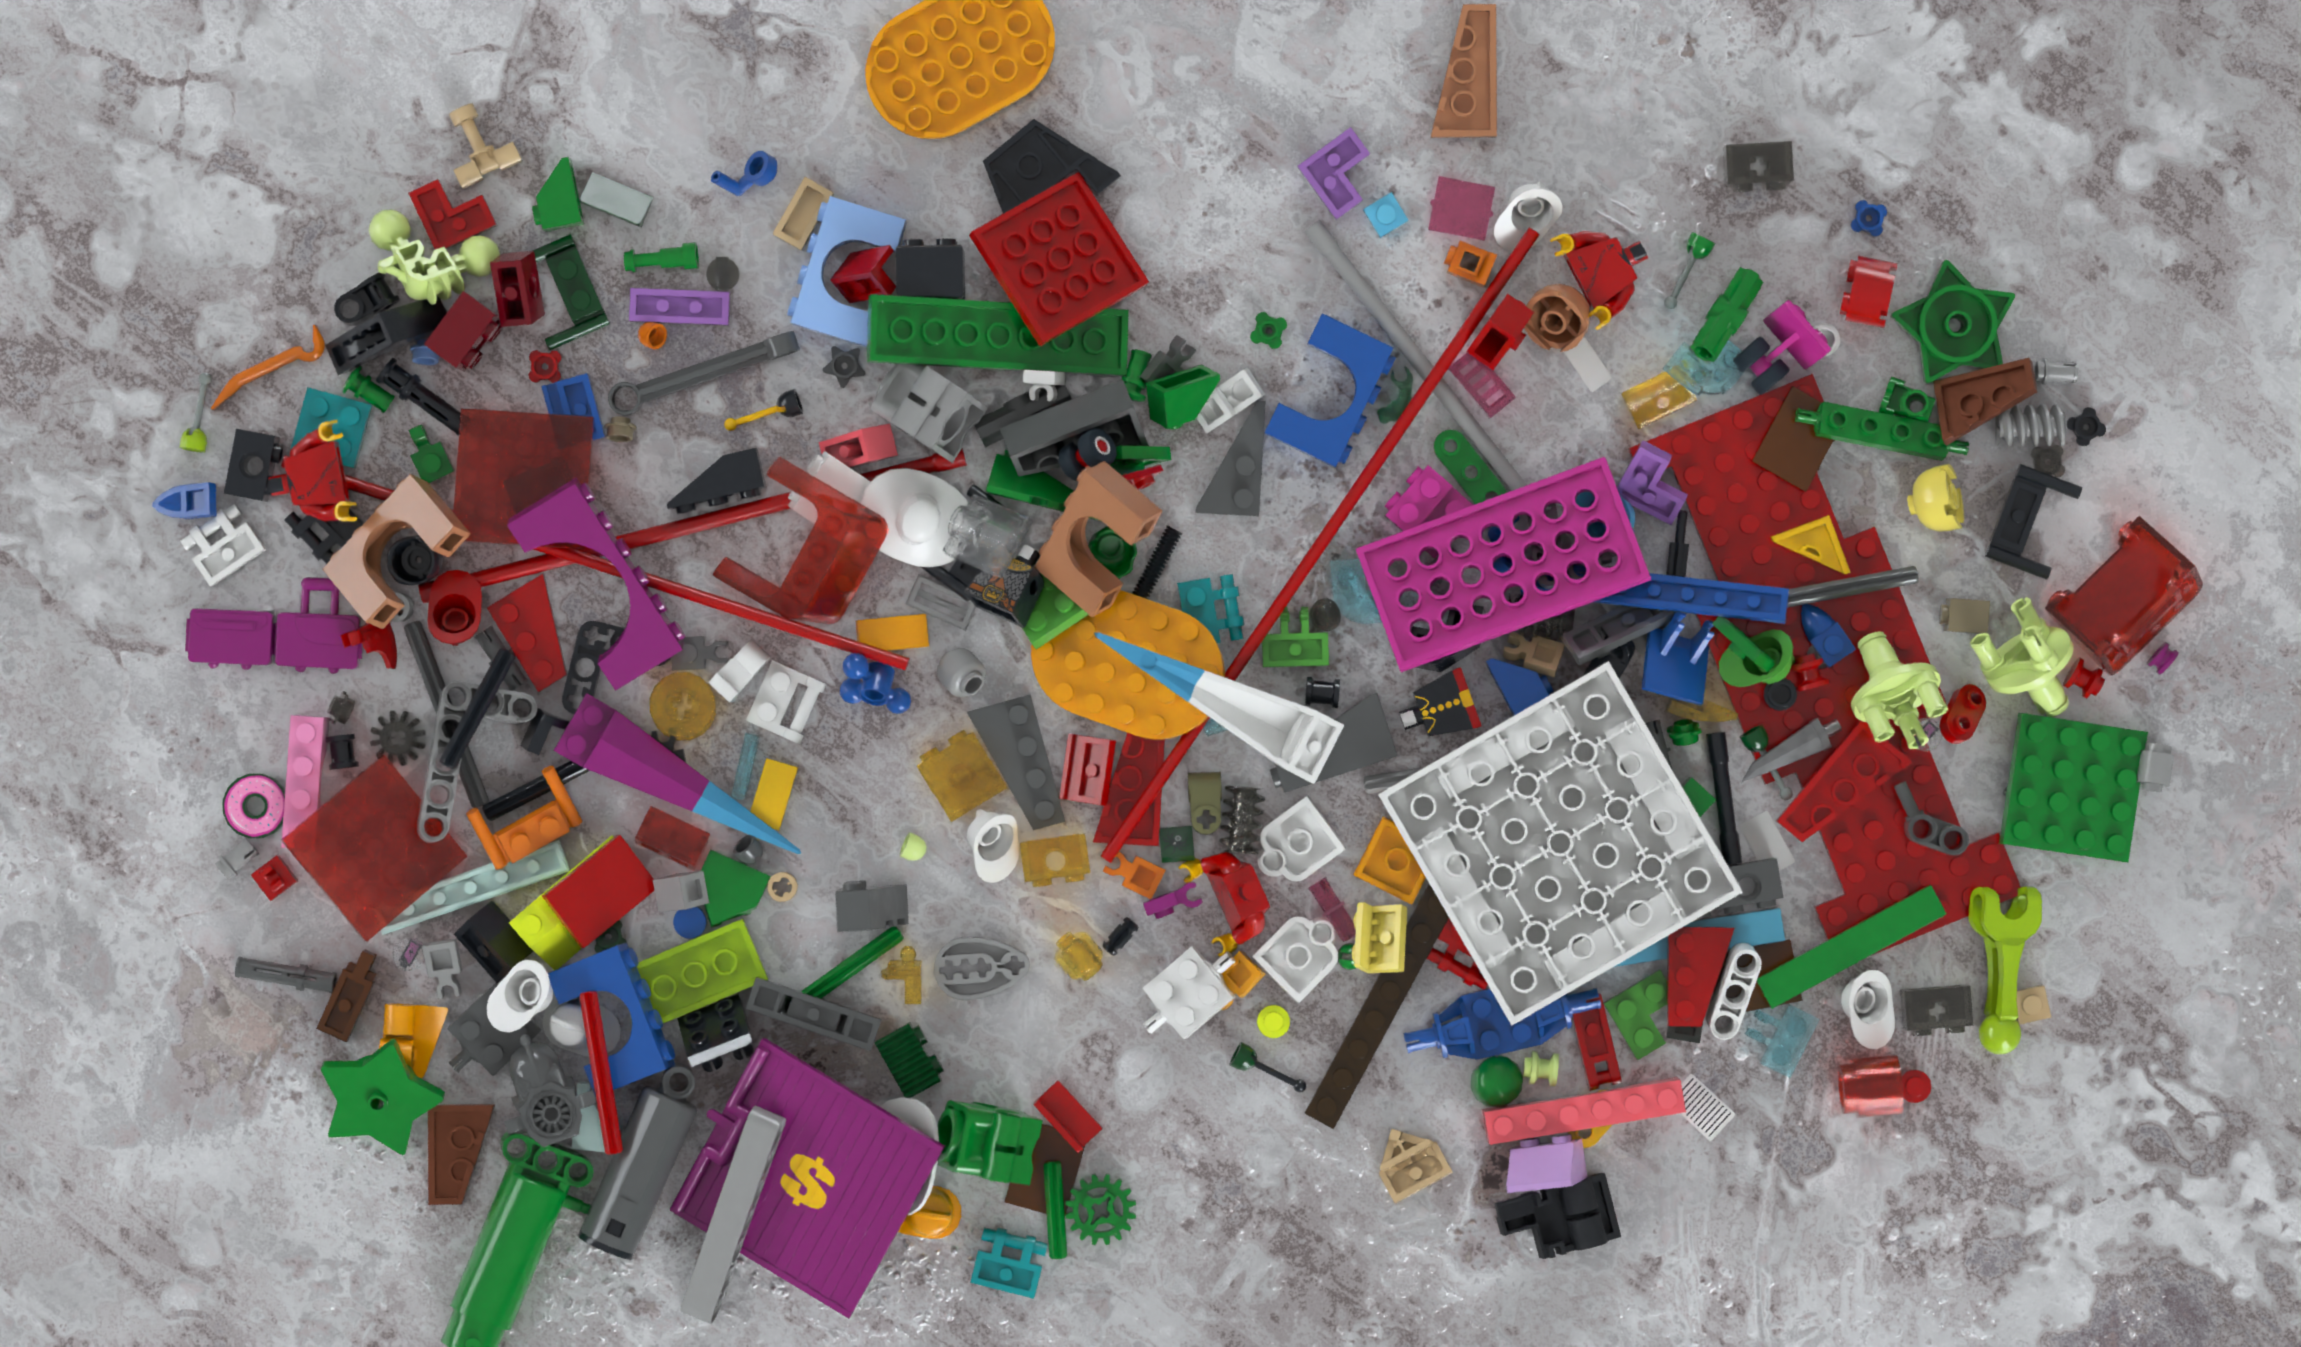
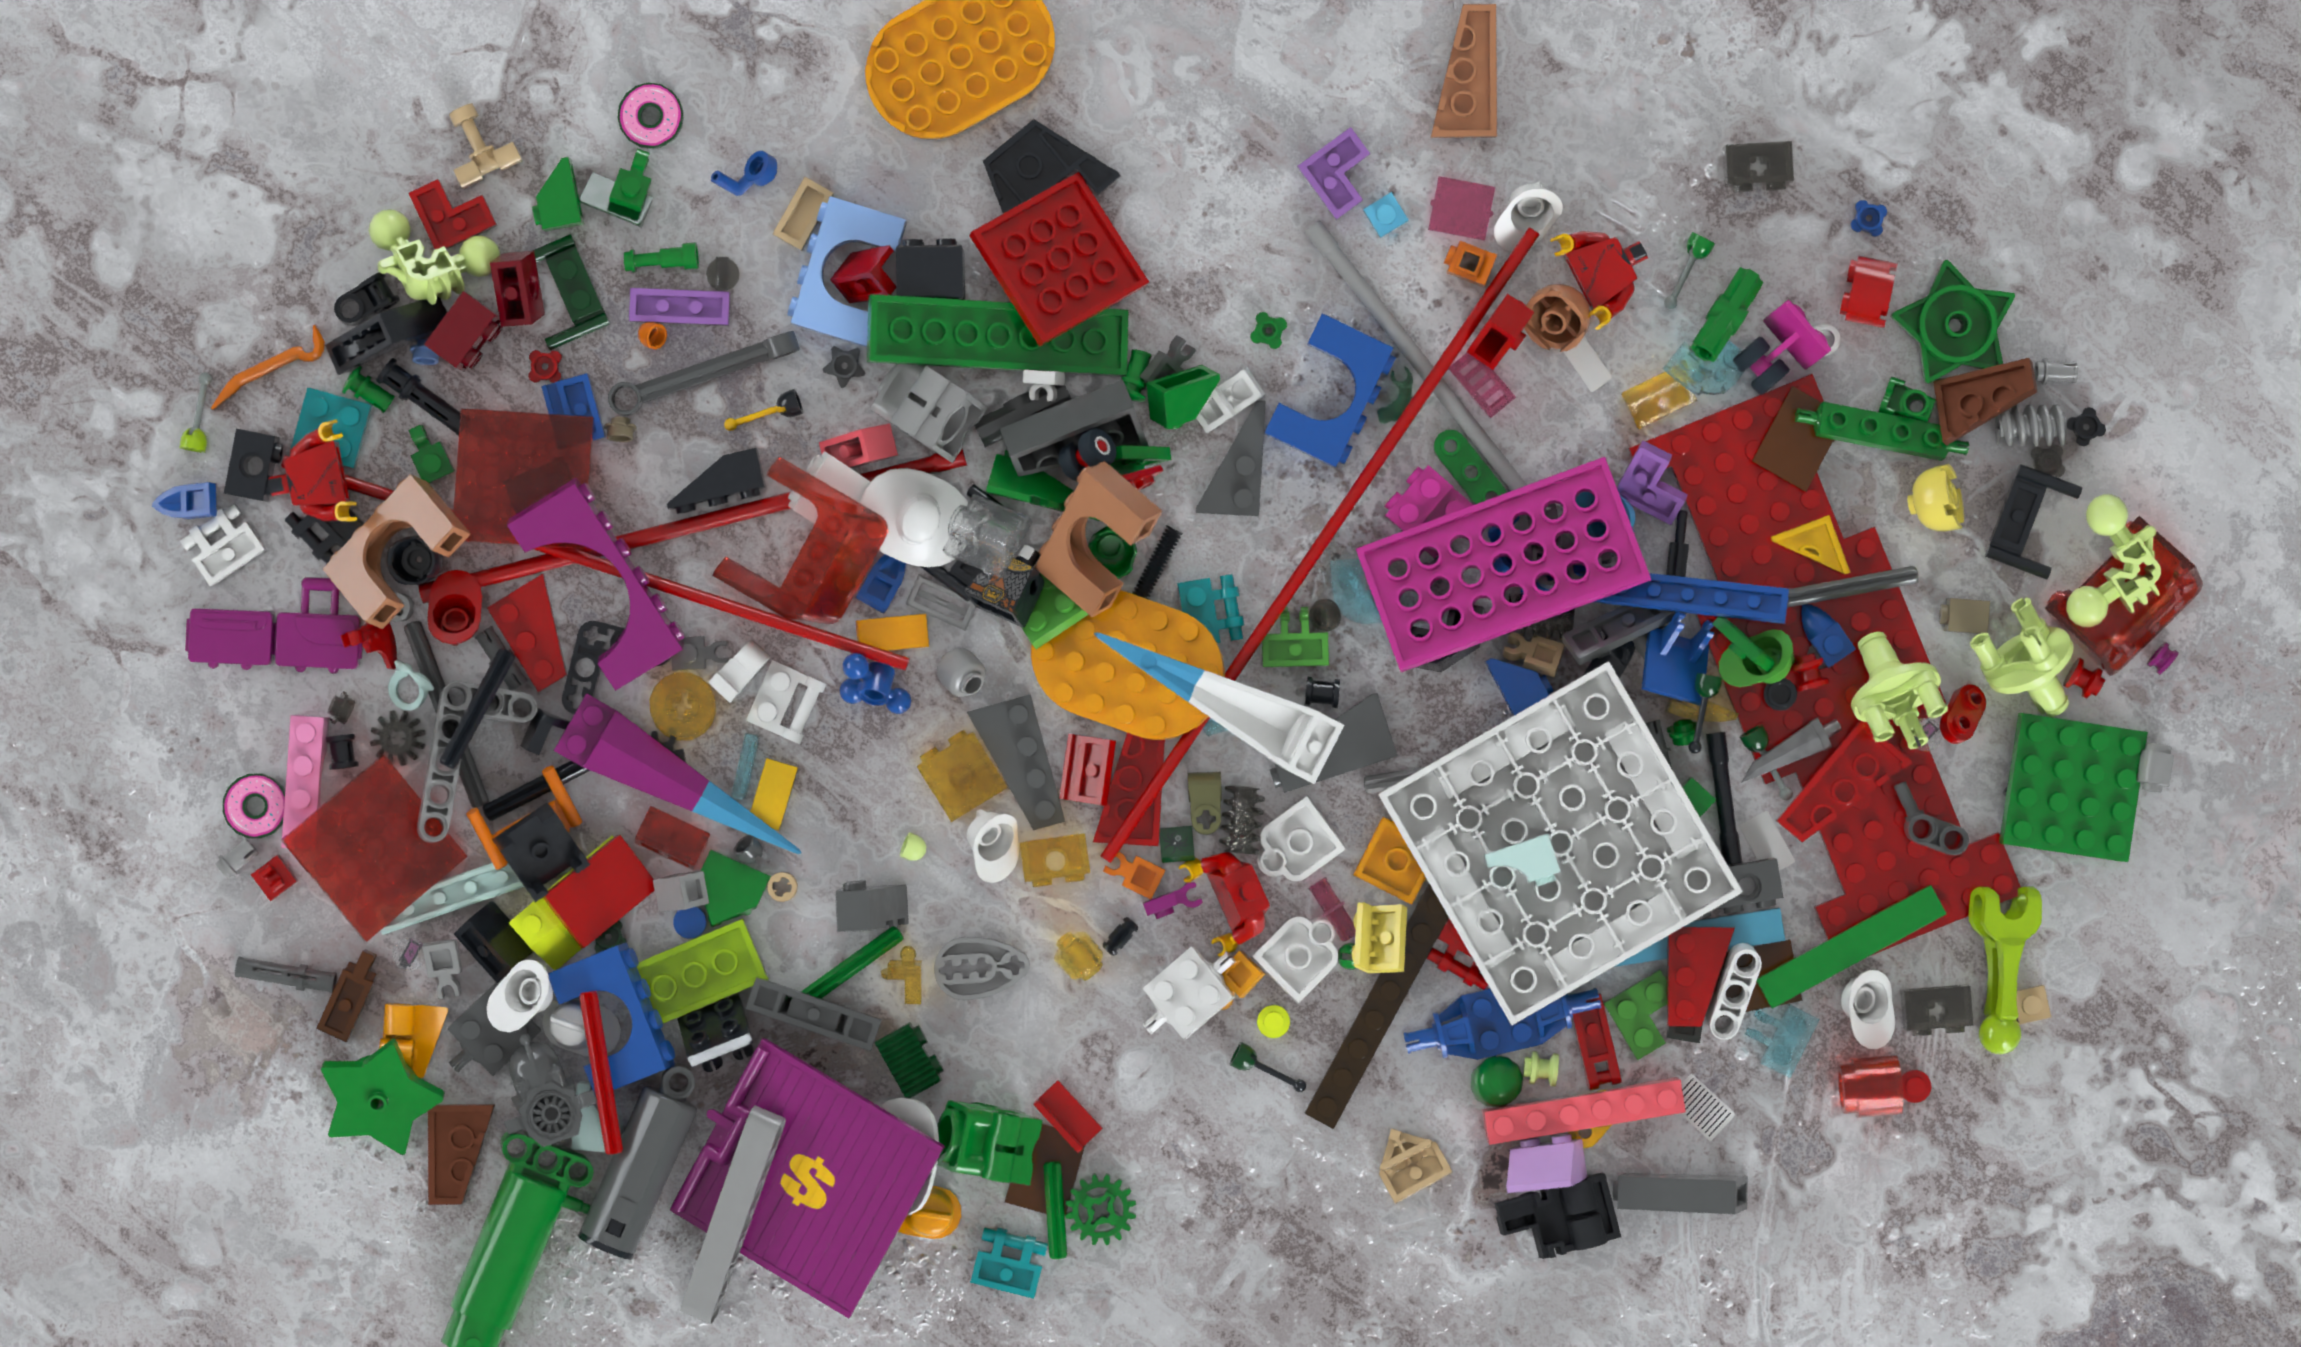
(401, 672): none -> light aqua piece
(539, 850): none -> black panel
(631, 112): none -> tile
(631, 186): none -> green plate
(882, 583): none -> blue plate
(1442, 706): black torso -> none
(1532, 858): none -> light aqua arch
(1681, 1193): none -> dark grey slope
(1707, 687): none -> hinge
(2108, 517): none -> yellowish green piece

